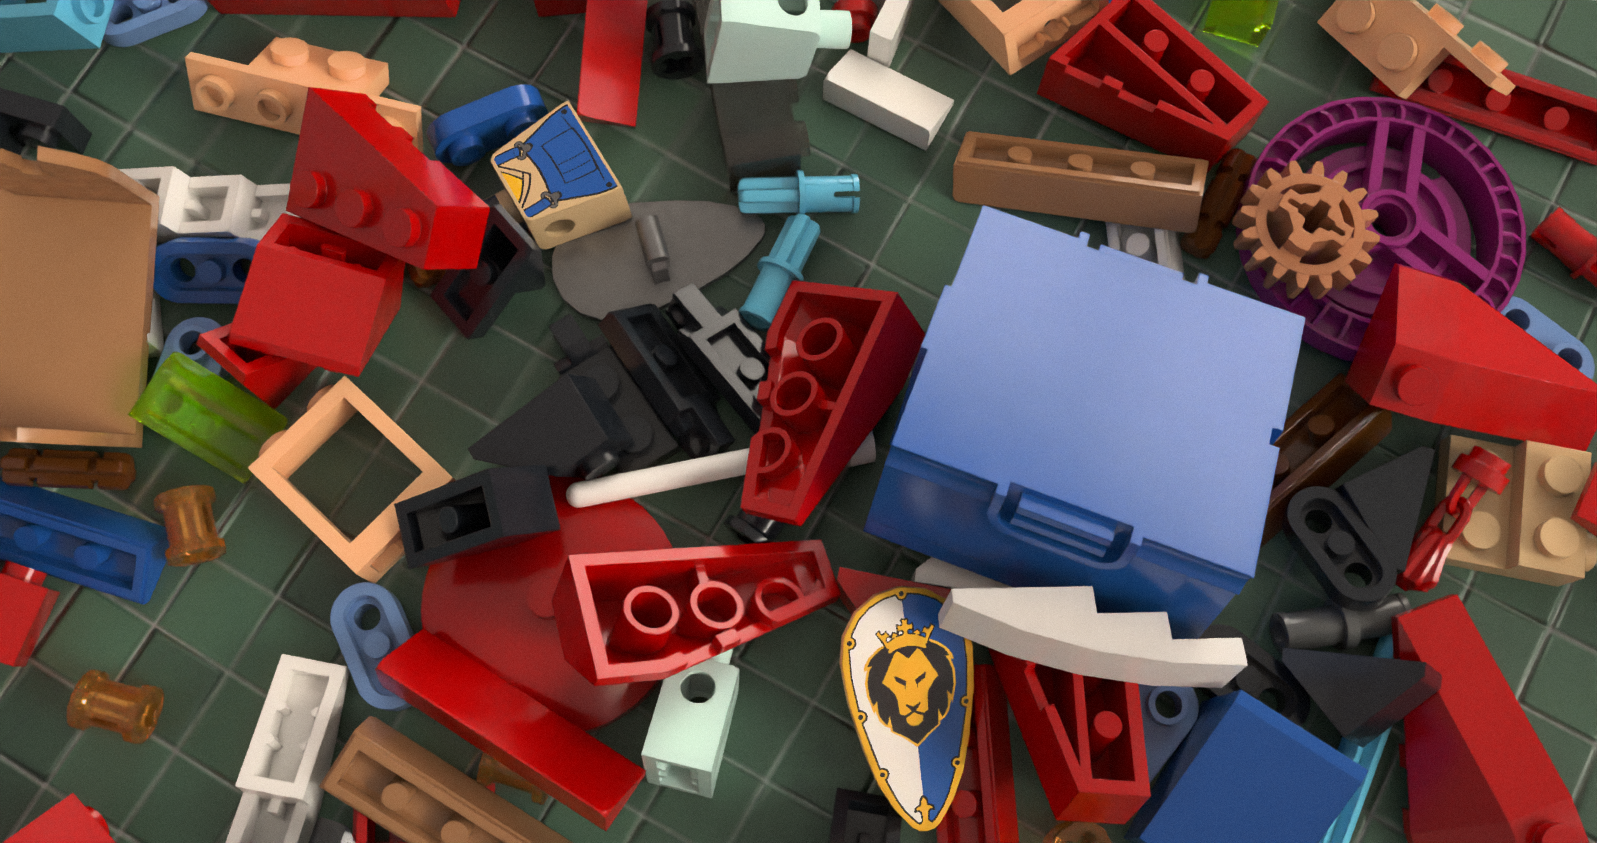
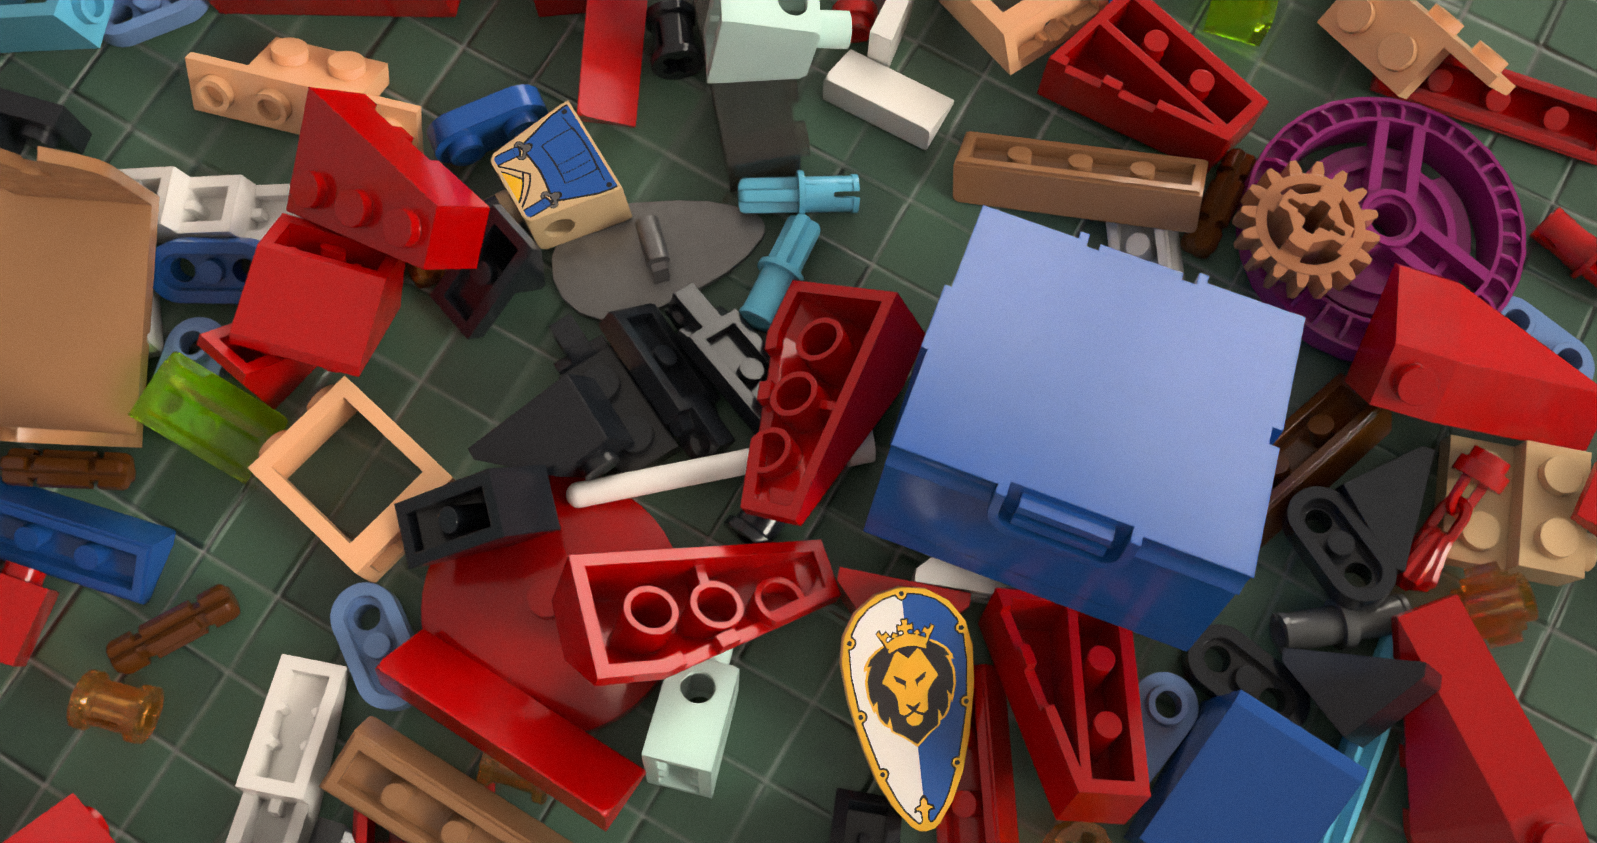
(173, 629): none -> reddish brown axle
(190, 525): clear orange bush -> none
(1067, 633): white slope -> none
(1497, 603): none -> clear orange gear

